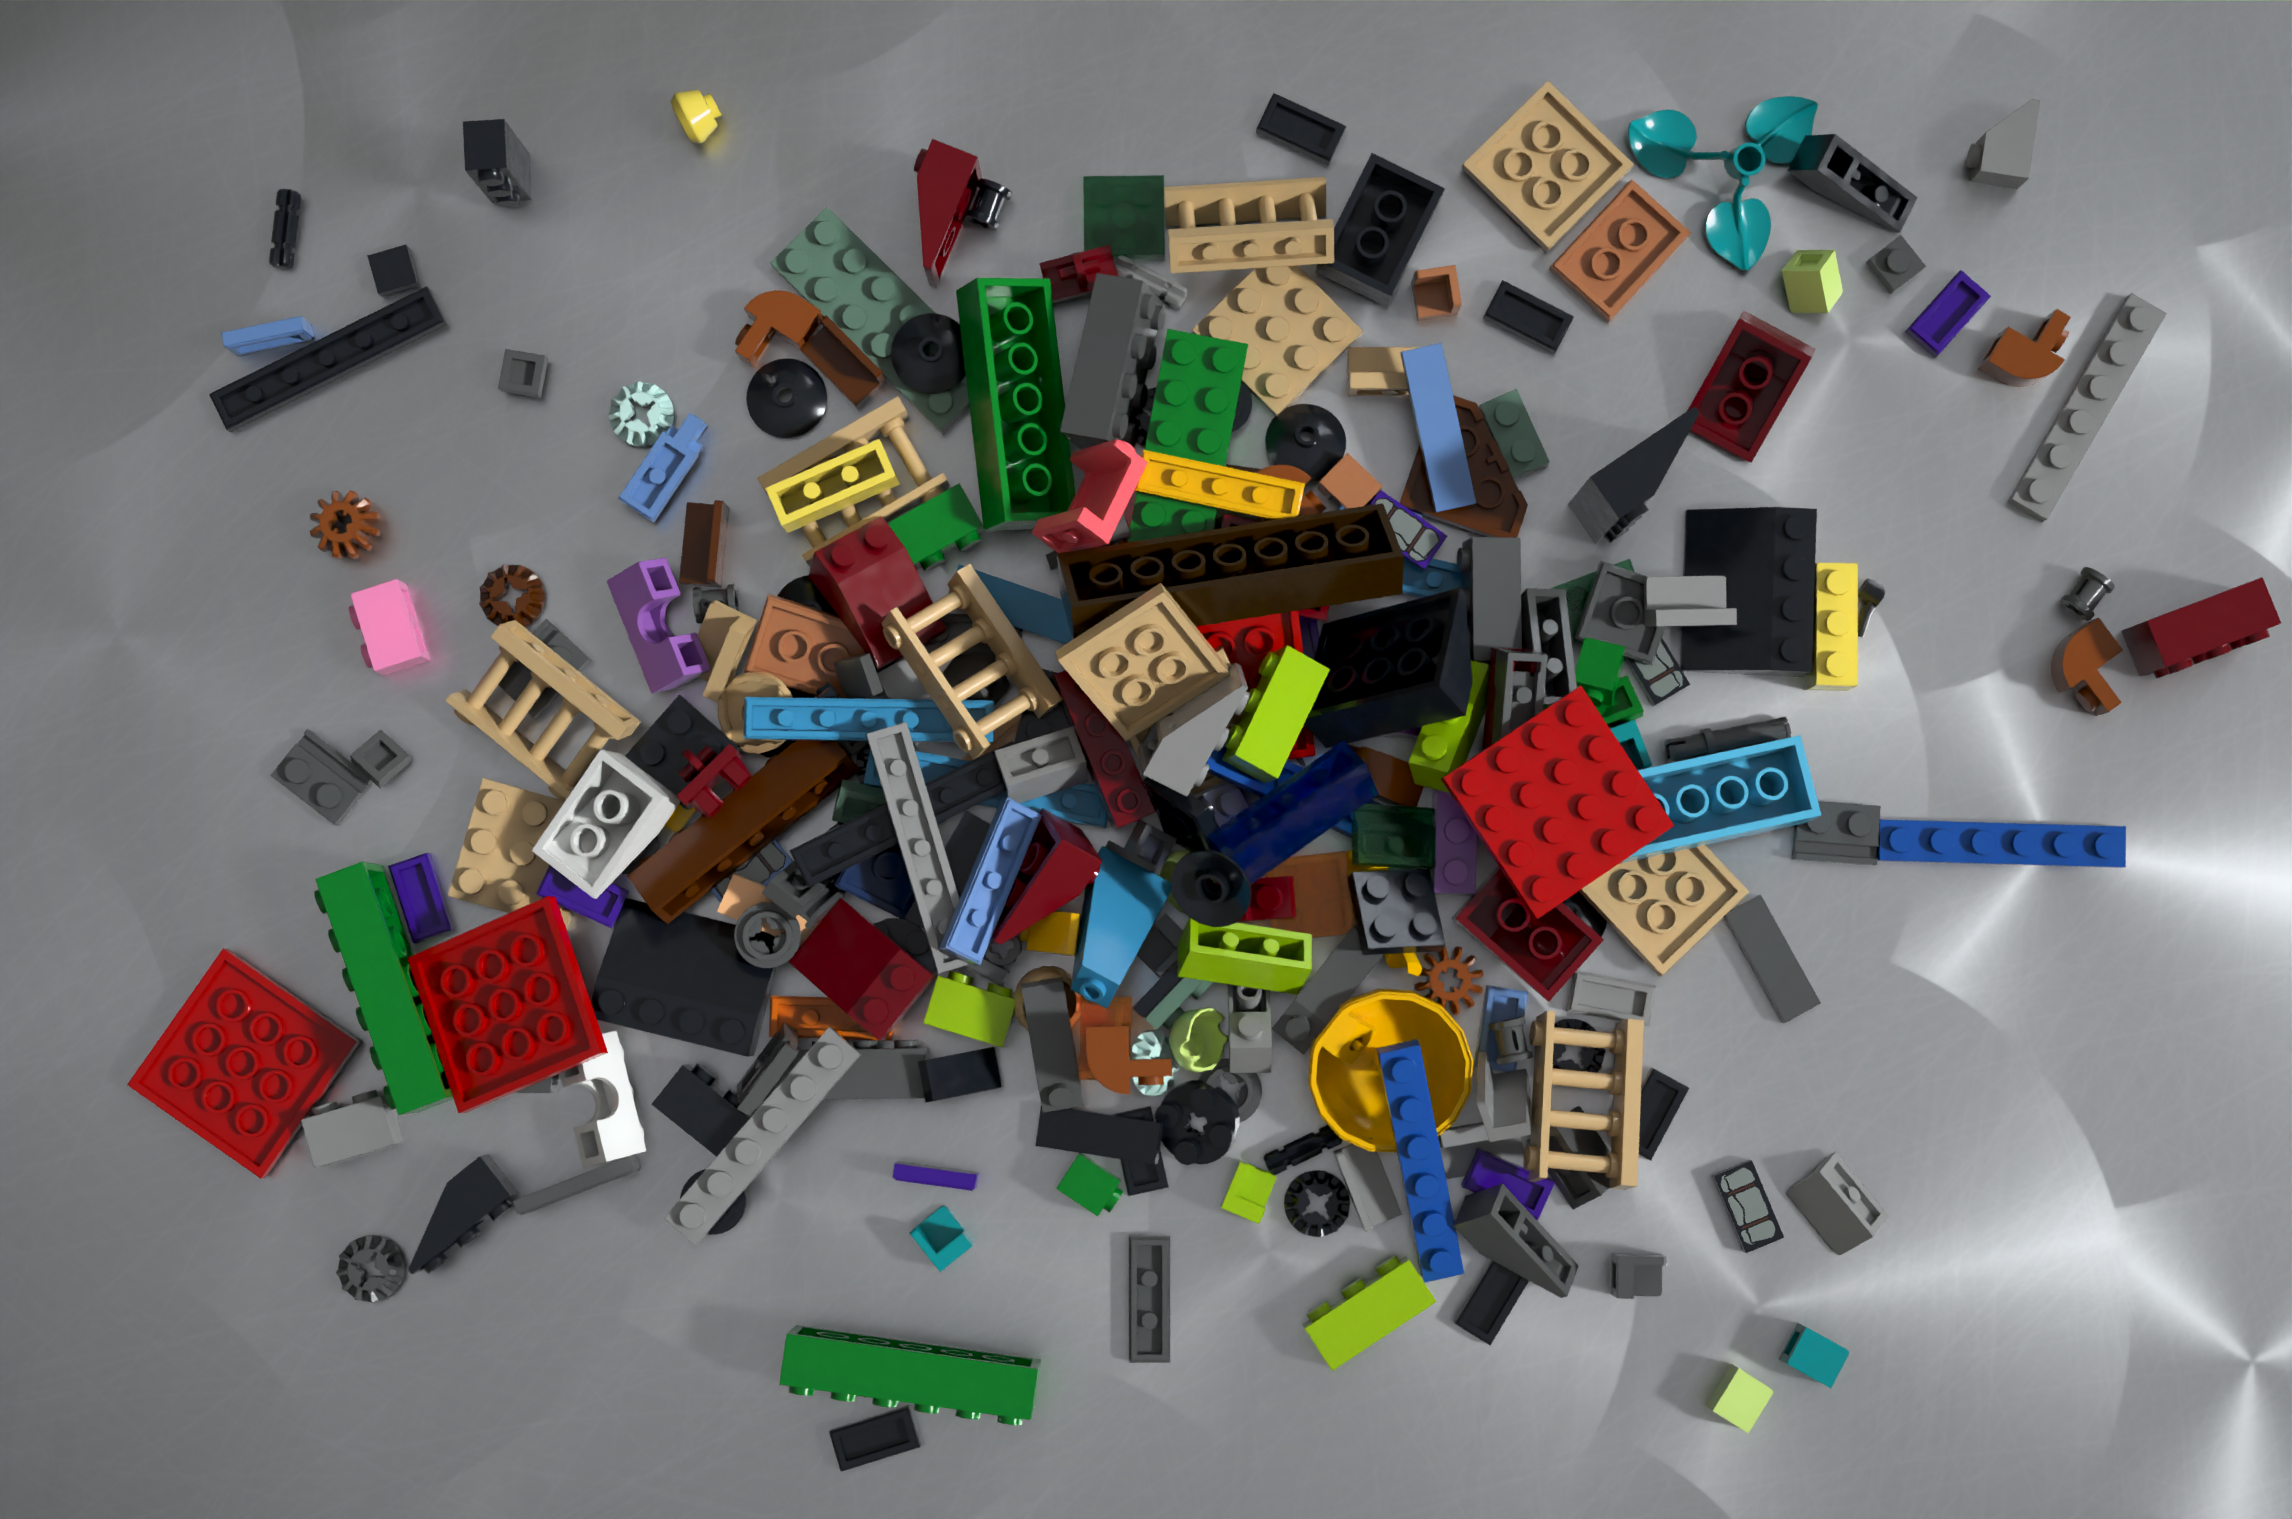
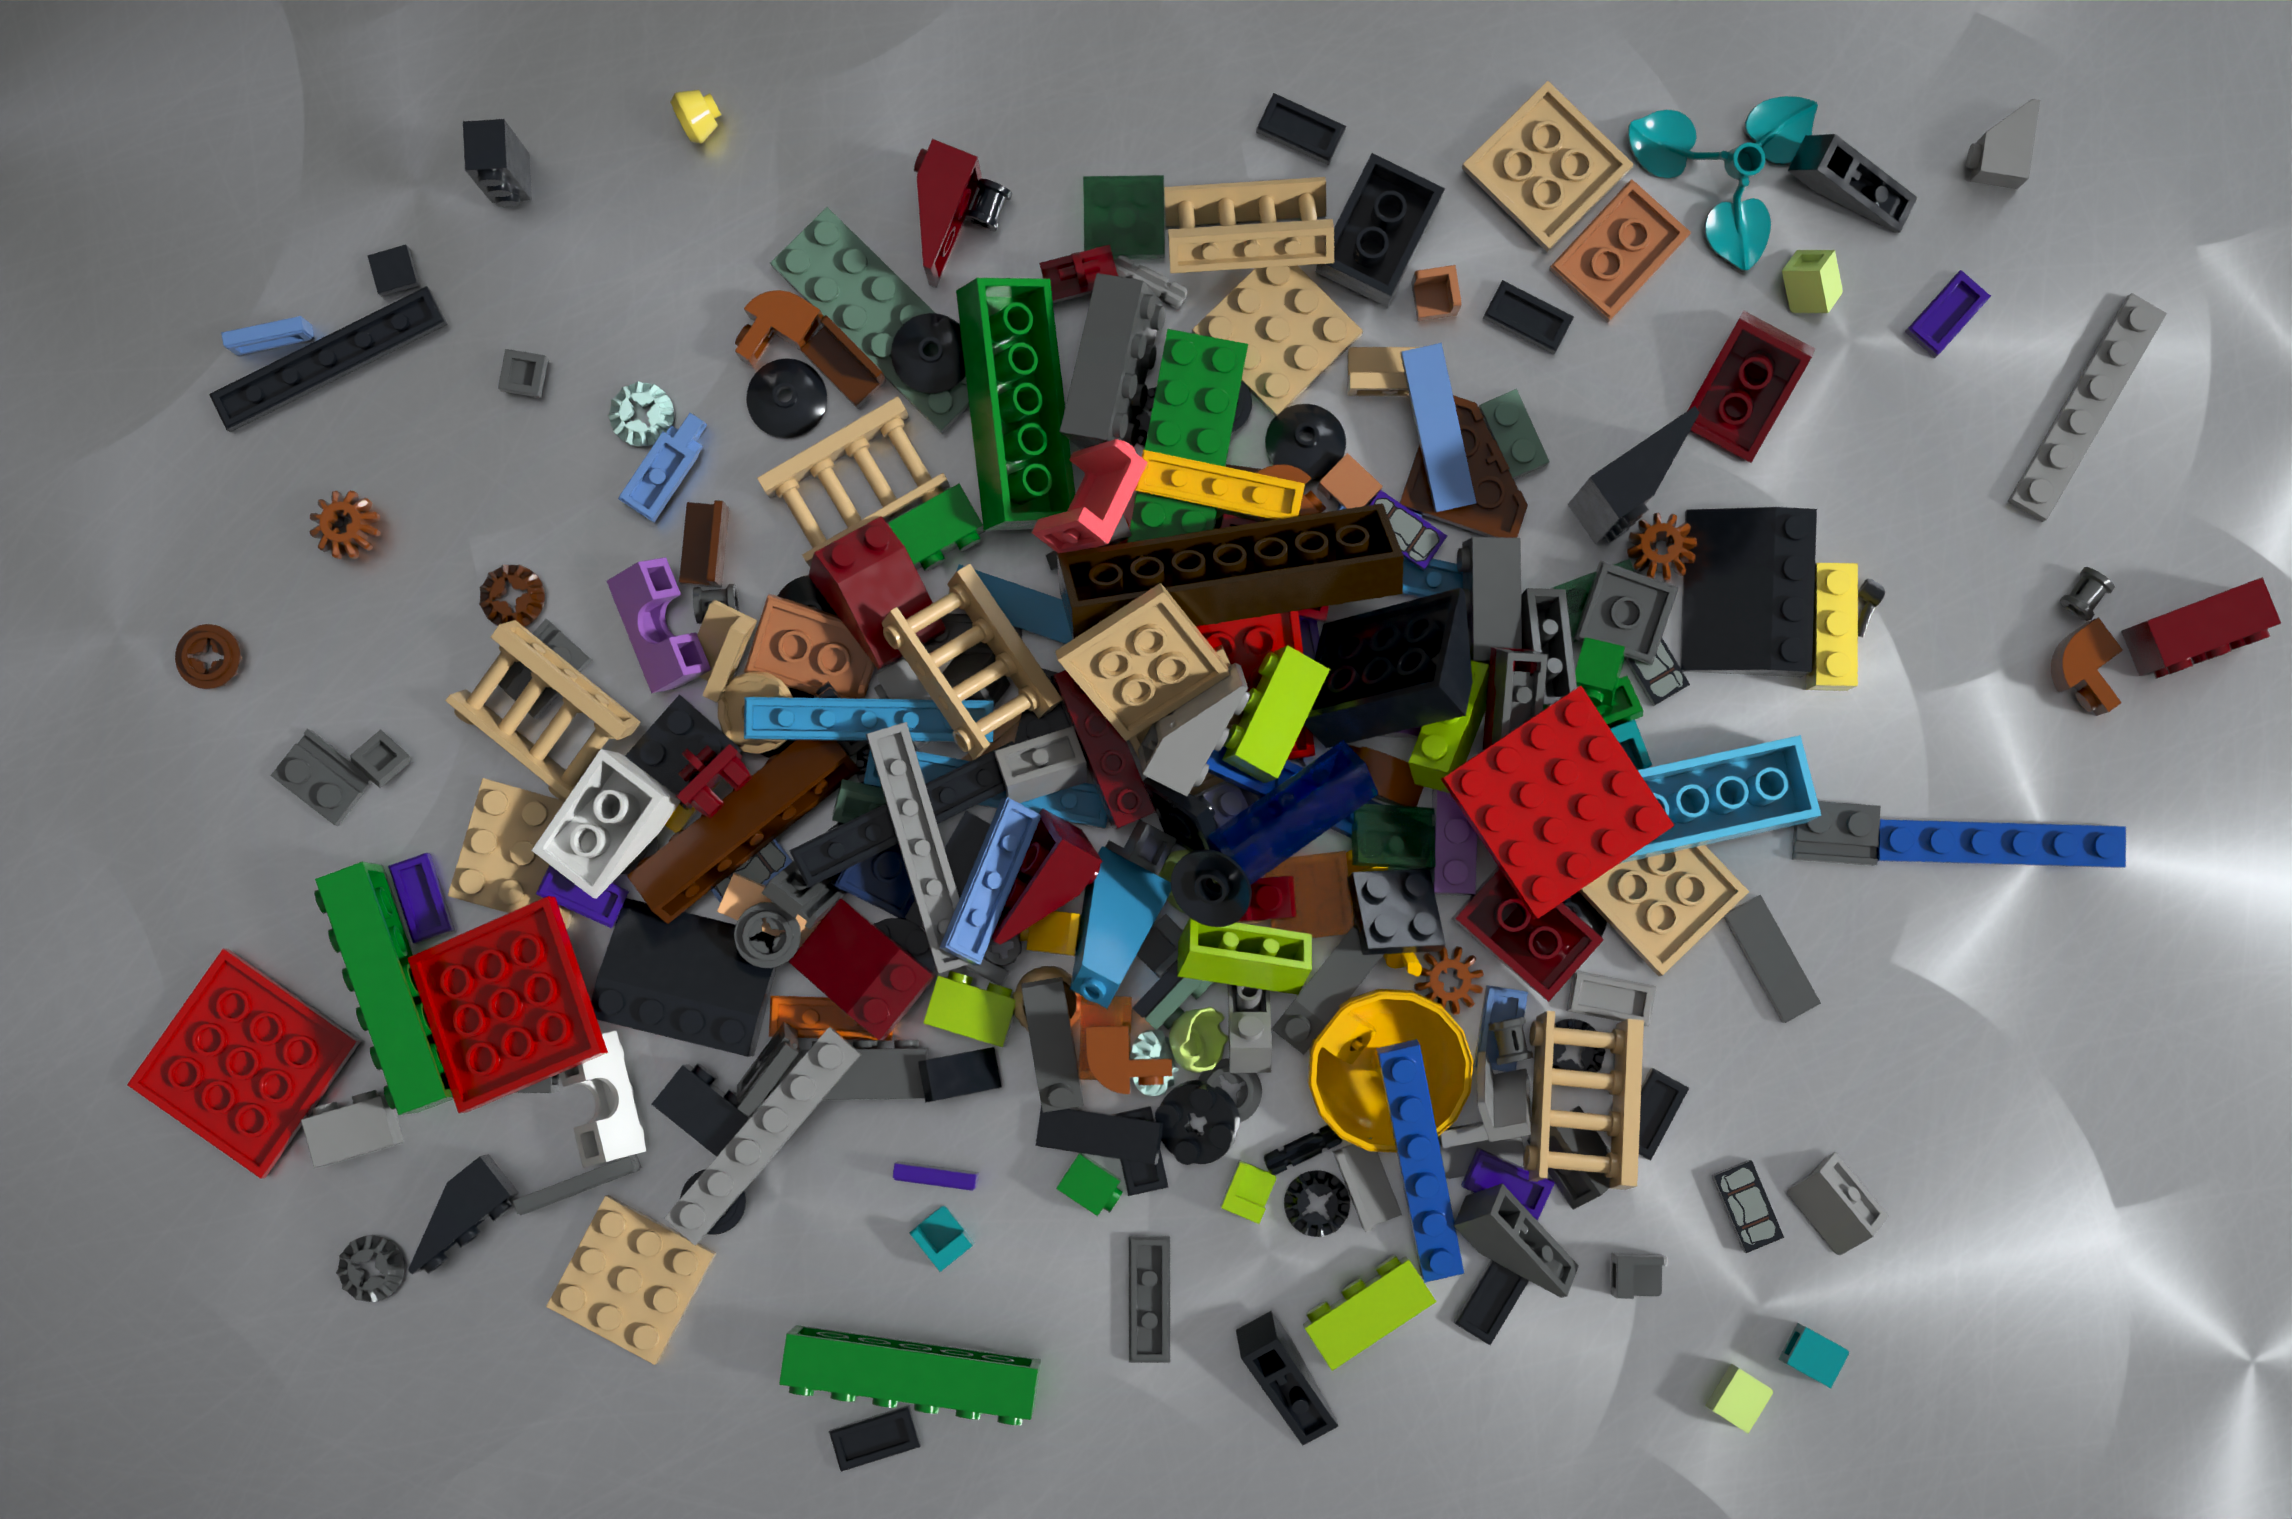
(196, 643): none -> reddish brown gear
(285, 229): black axle -> none
(388, 627): bright pink brick -> none
(631, 1279): none -> tan plate
(832, 486): light yellow brick -> none
(858, 676): dark grey tile -> none
(1285, 1377): none -> black slope
(1647, 541): none -> dark orange gear
(1687, 601): light grey panel -> none
(1717, 741): dark grey pin -> none
(1895, 264): dark grey plate -> none
(2024, 361): dark orange brick -> none

